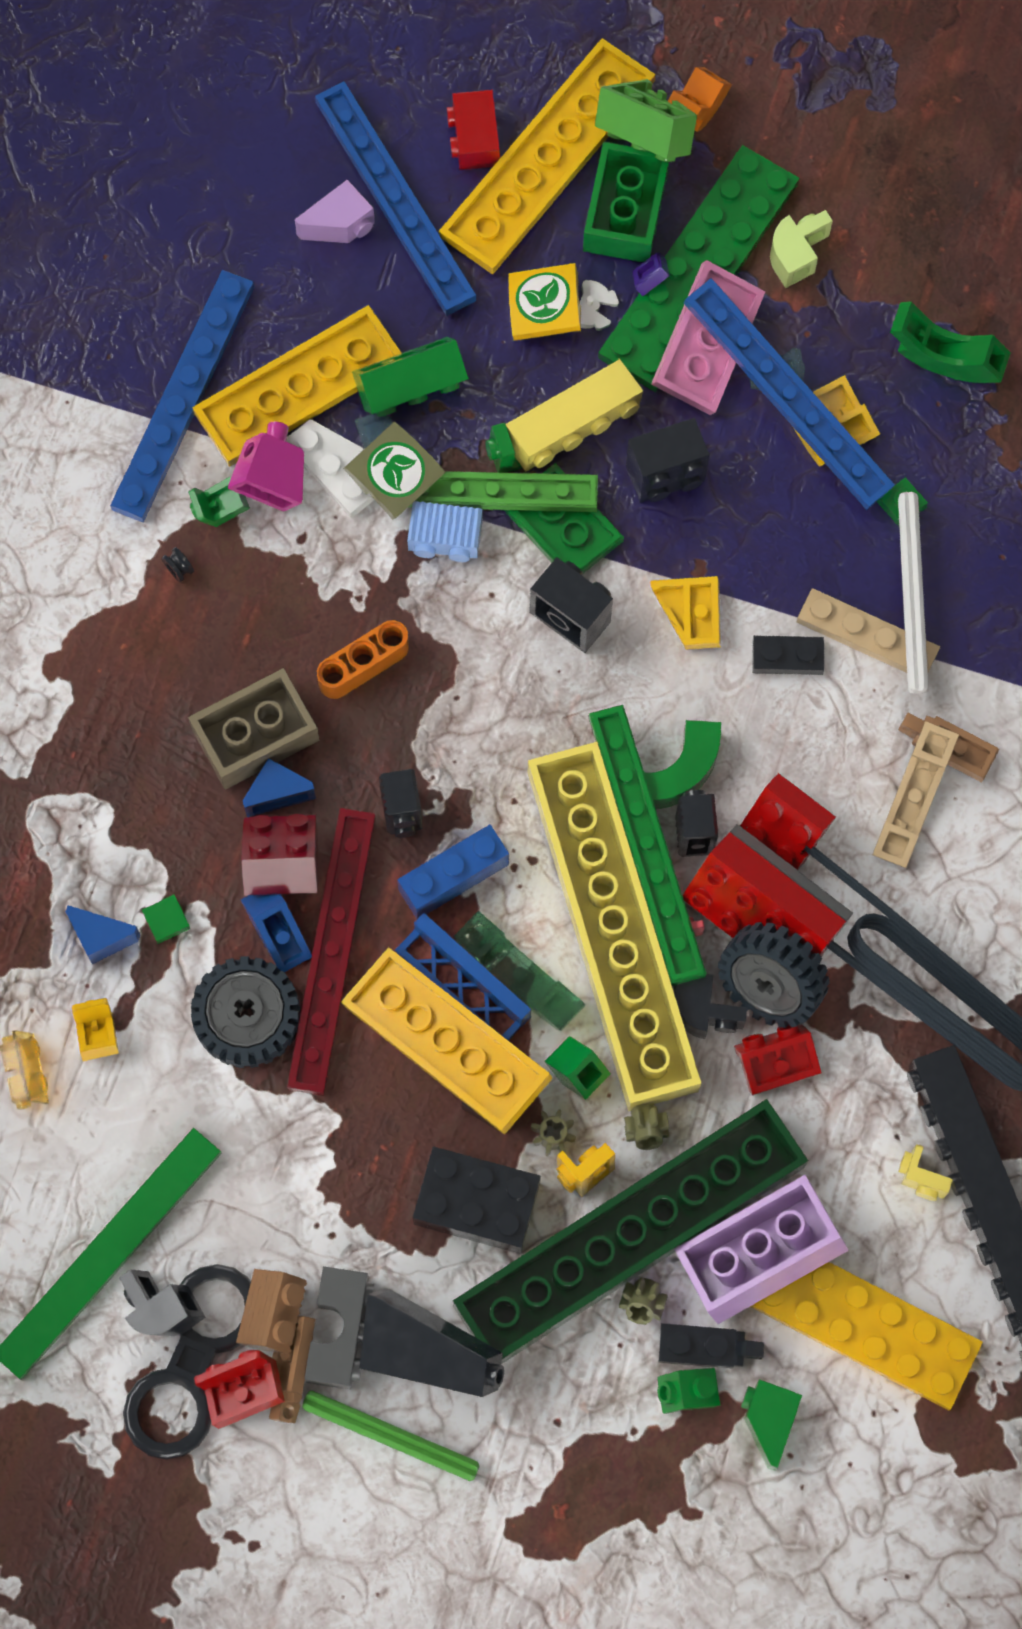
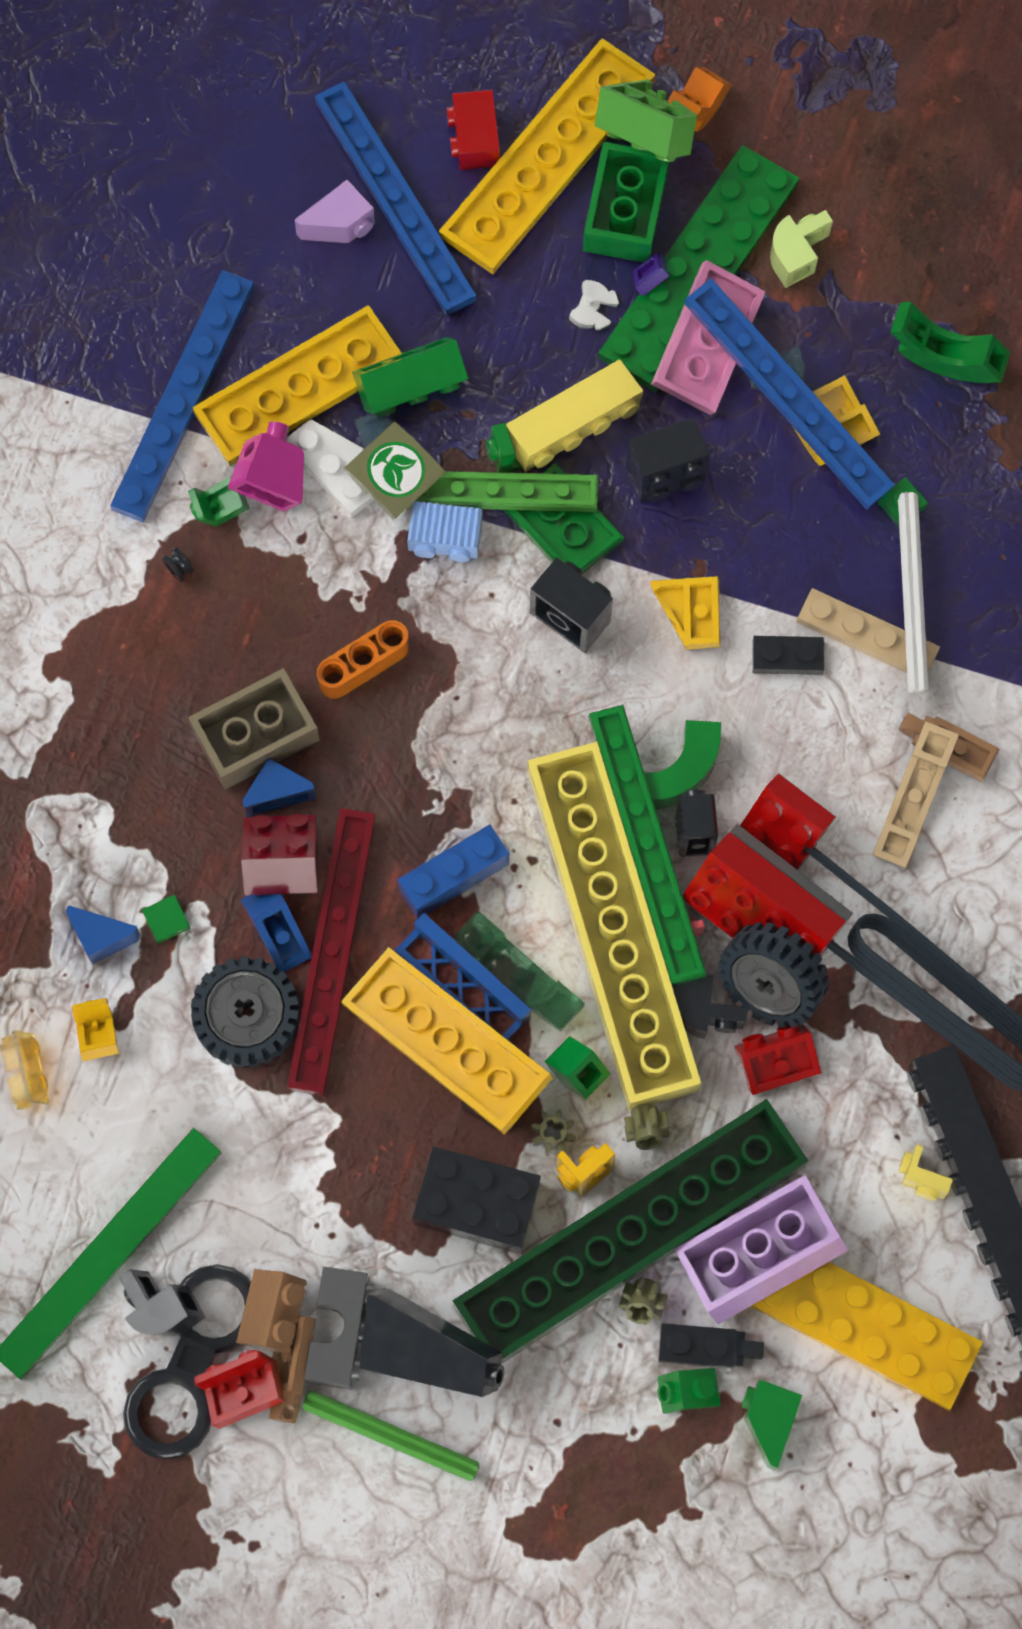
(401, 803): black brick -> none
(544, 301): slope -> none

